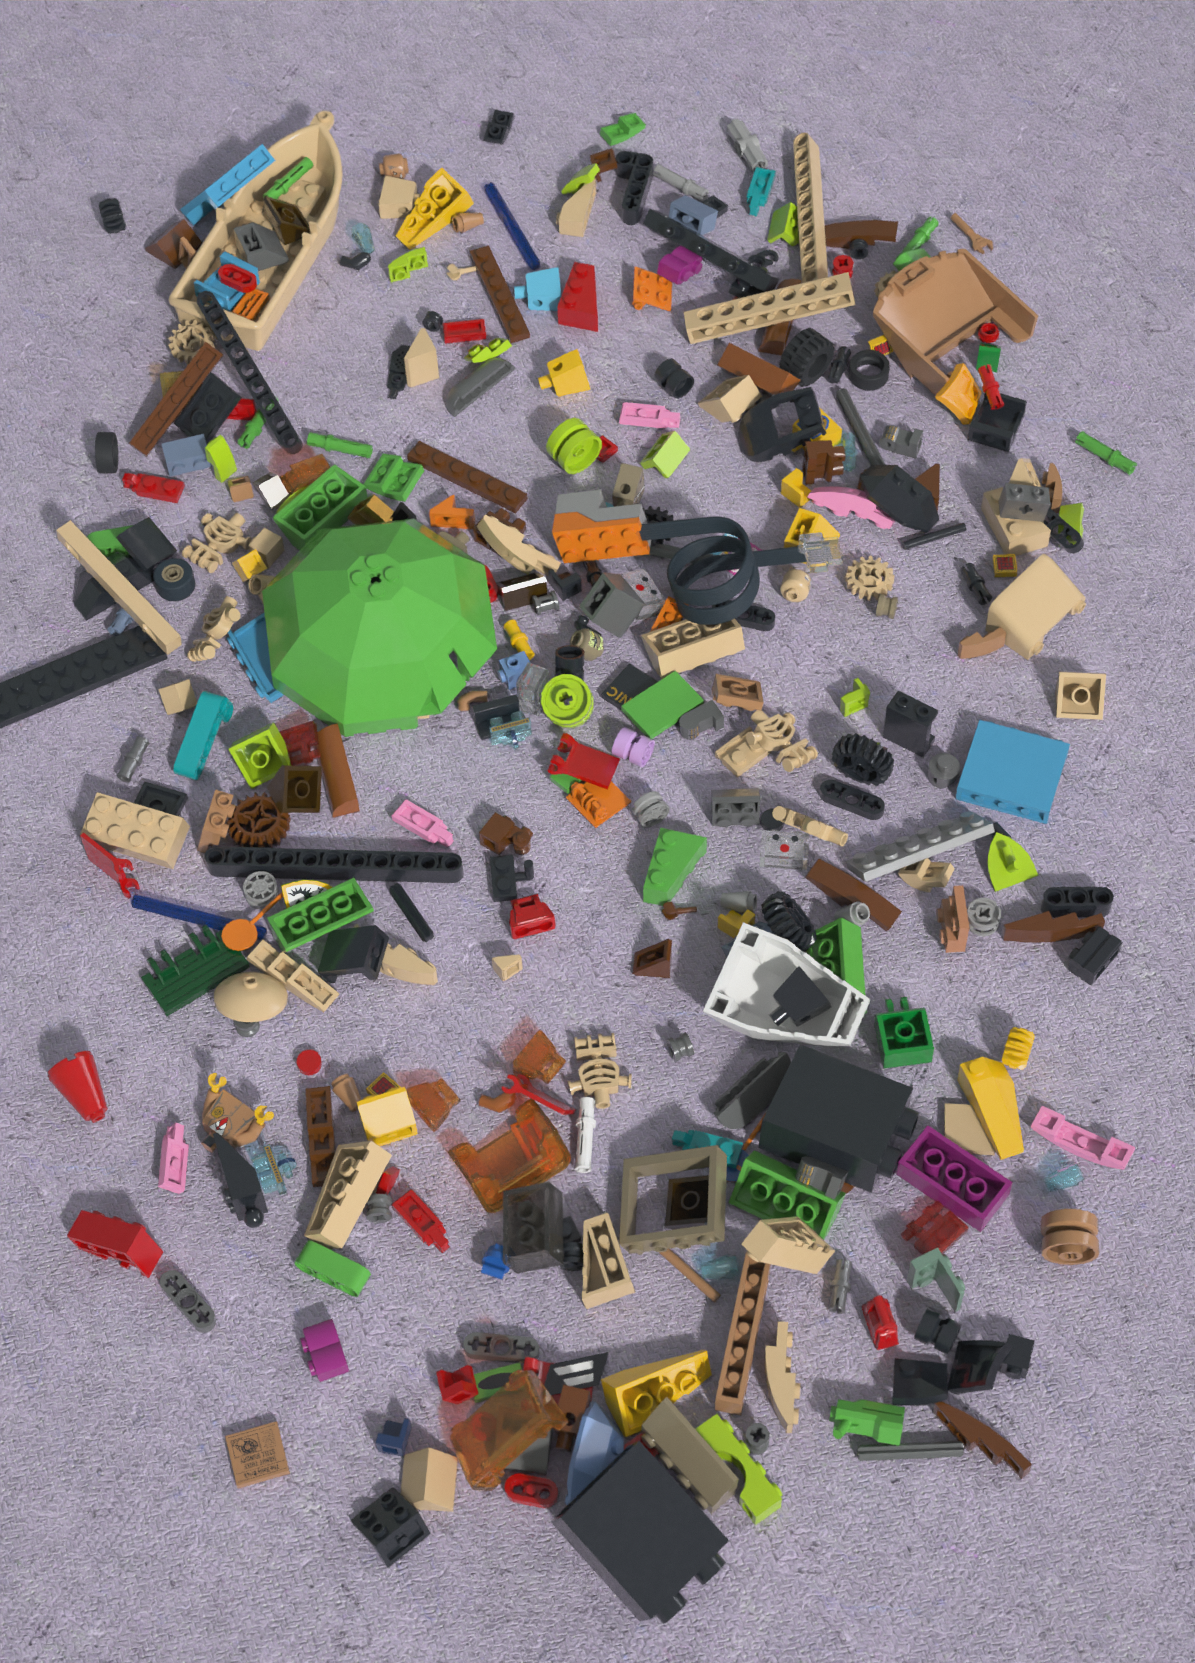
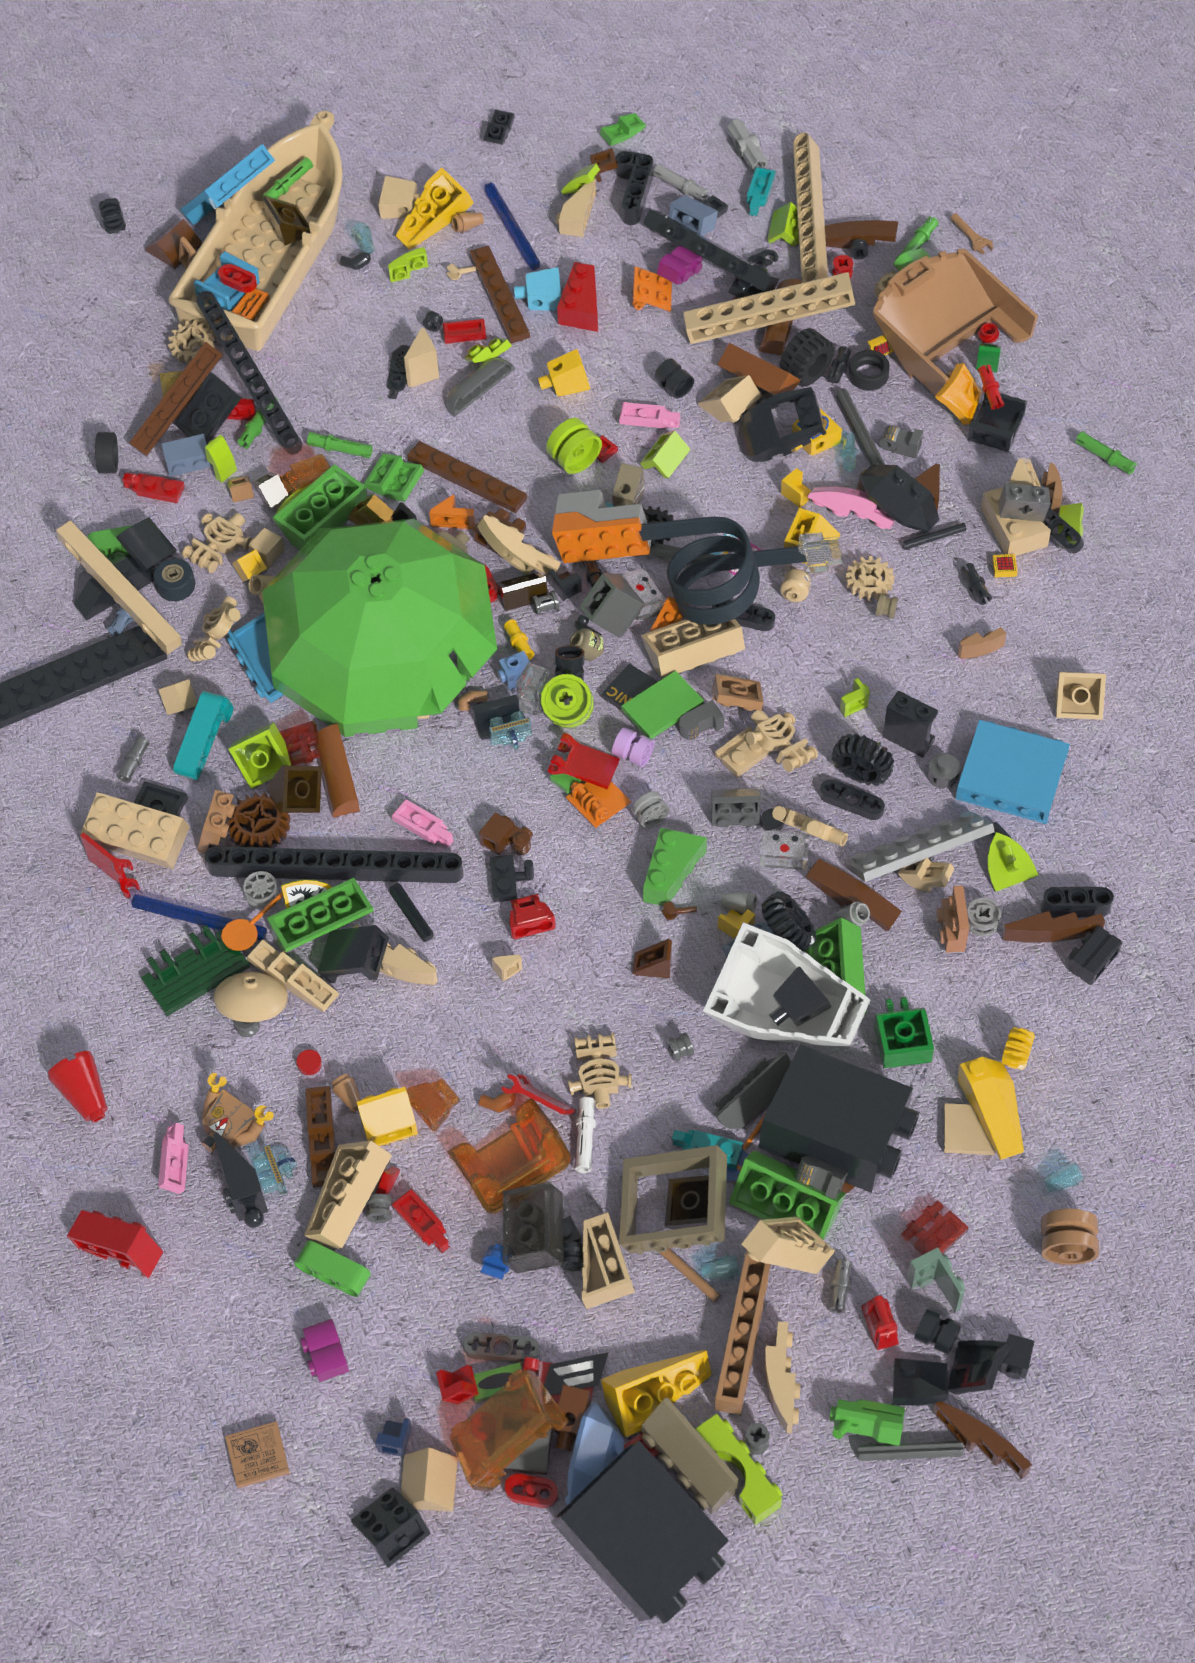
(186, 1290): dark grey beam -> none
(259, 246): dark grey slope -> none
(381, 1085): tile -> none
(394, 166): medium nougat head -> none
(536, 1056): clear orange piece -> none
(822, 461): reddish brown hips -> none
(954, 1178): magenta brick -> none
(1034, 606): tan windscreen -> none
(1080, 1141): bright pink slope -> none

